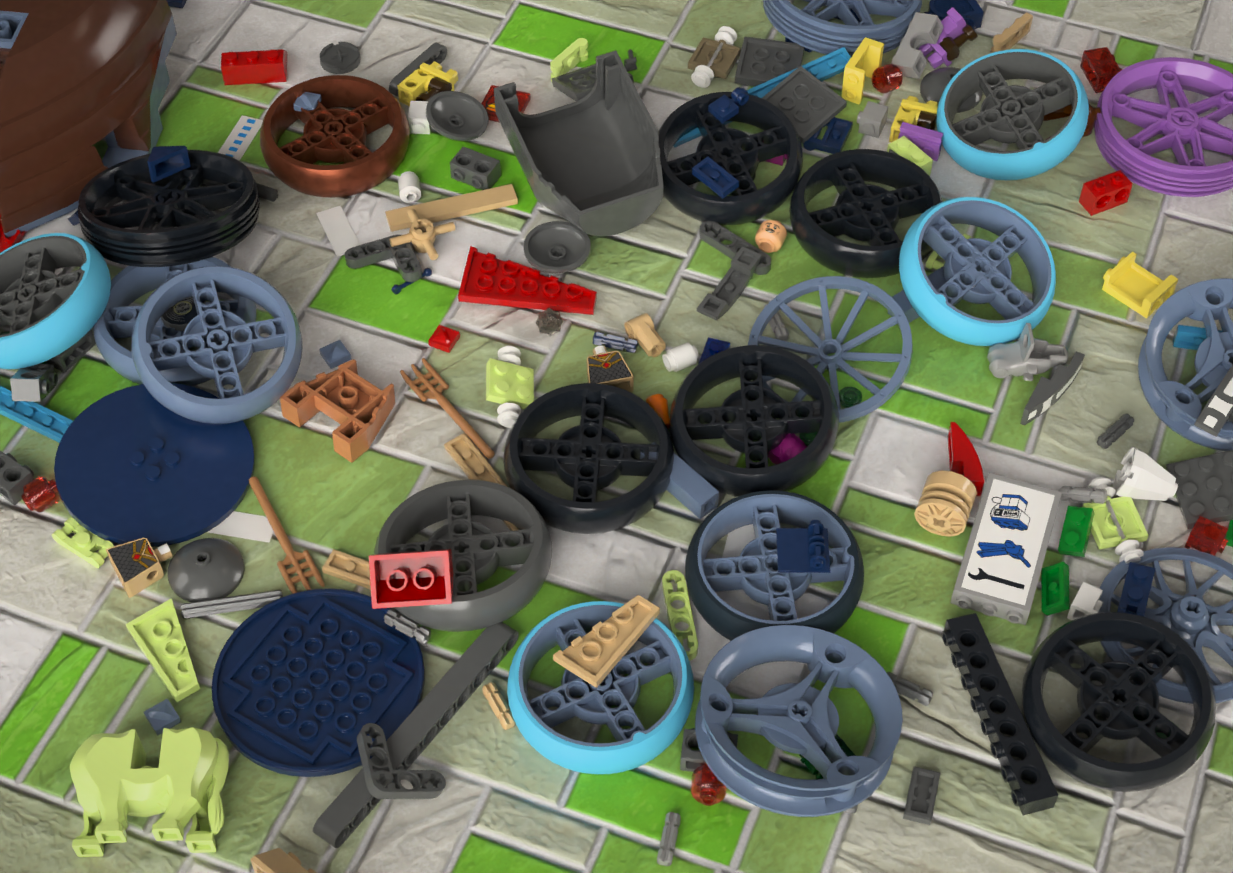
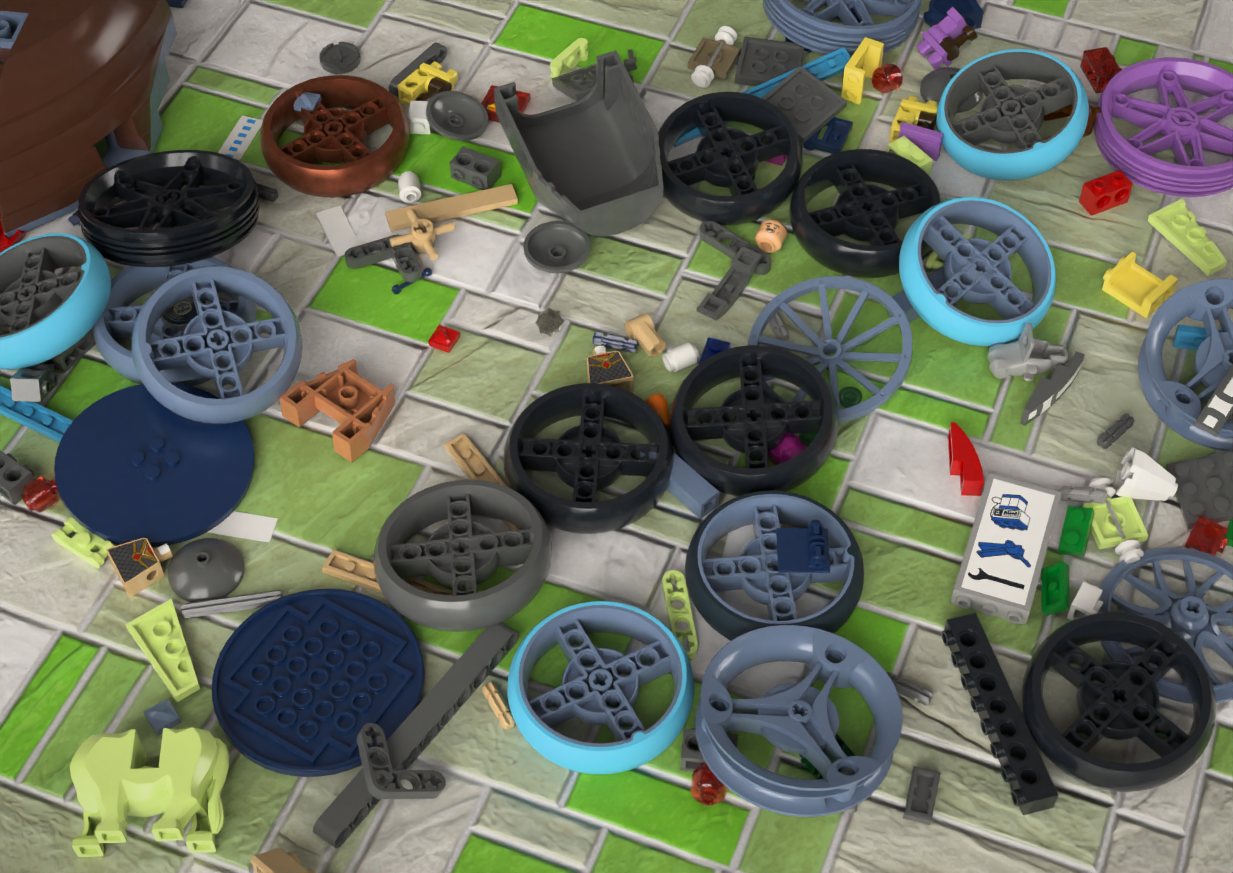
(167, 161): dark blue slope -> none
(254, 67): red slope -> none
(292, 557): medium nougat piece -> none
(335, 354): sand blue tile -> none
(407, 626): flat silver axle -> none
(411, 578): slope -> none
(436, 393): medium nougat piece -> none
(509, 384): yellowish green plate -> none
(515, 285): red wing -> none
(608, 642): tan wing -> none
(668, 839): light grey axle -> none
(715, 177): dark blue plate -> none
(726, 108): dark blue plate -> none
(872, 119): light grey brick -> none
(921, 30): light grey arch -> none
(945, 503): tan wheel -> none
(1013, 34): tan plate -> none
(1136, 589): dark blue plate -> none
(1184, 233): none -> yellowish green wing

